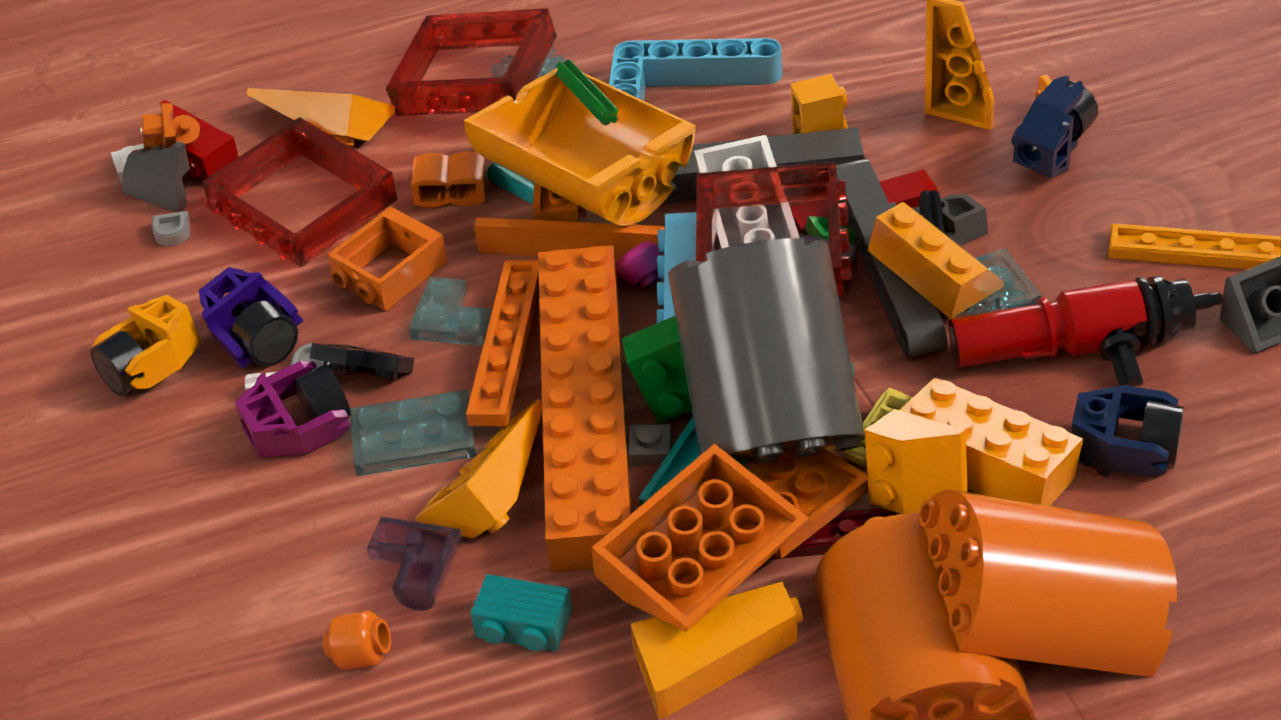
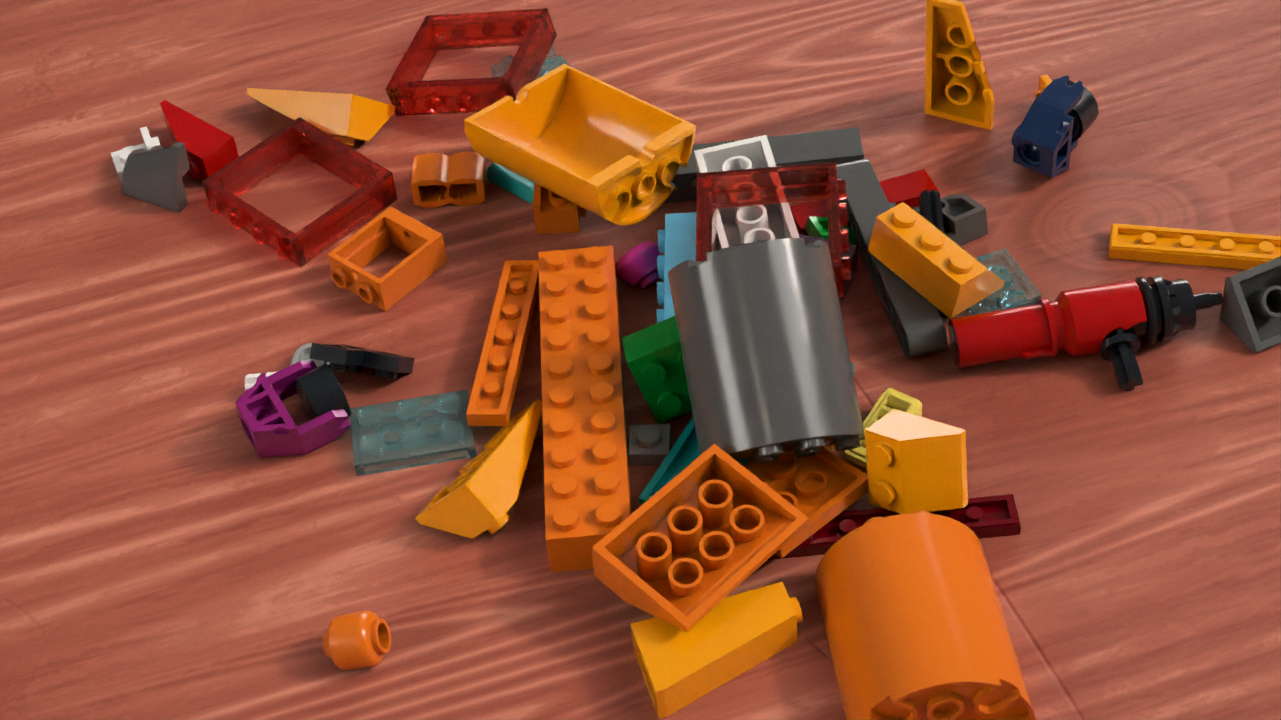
(158, 325): light orange piece -> none
(162, 130): orange hips -> none
(171, 228): light grey tile -> none
(250, 319): piece -> none
(424, 555): brick -> none
(443, 317): clear light blue plate -> none
(521, 613): teal brick -> none
(536, 236): orange tile -> none
(587, 92): green axle -> none
(694, 63): medium azure beam -> none
(818, 105): light orange brick -> none
(1005, 448): light orange brick -> none
(1051, 582): orange cylinder -> none
(1098, 419): dark blue piece -> none

